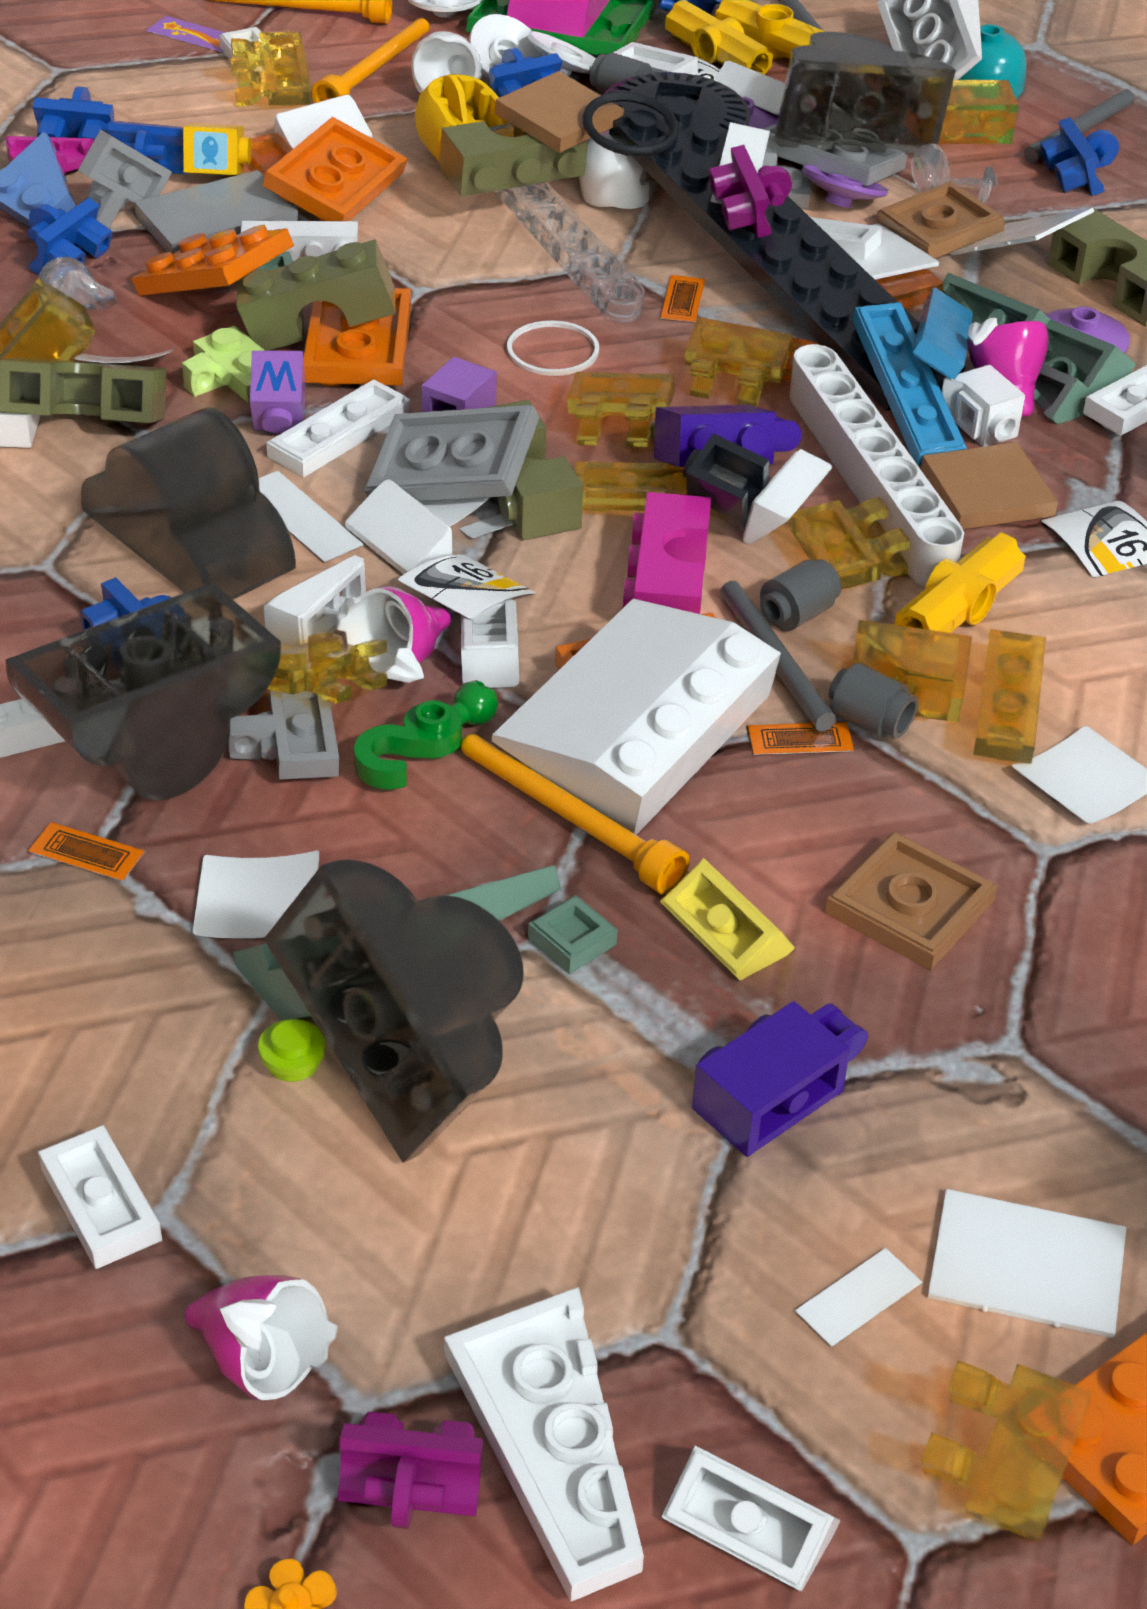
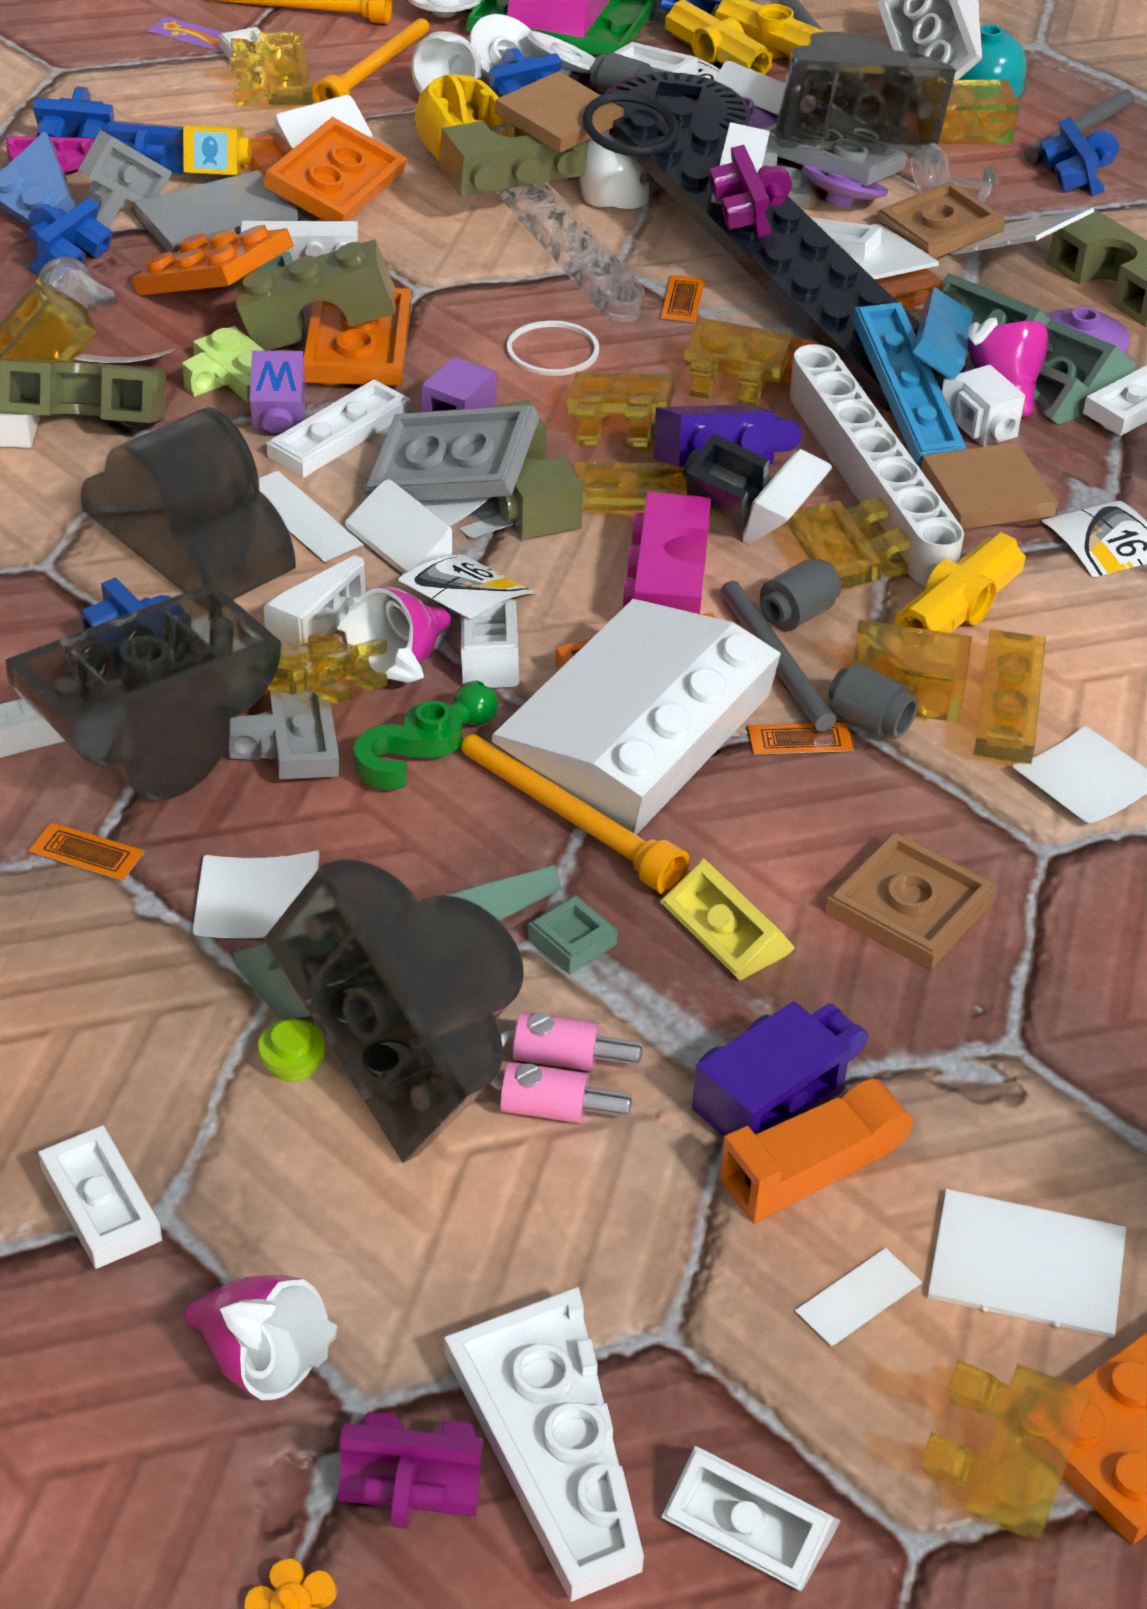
(560, 1092): none -> bright pink piece
(812, 1149): none -> orange leg

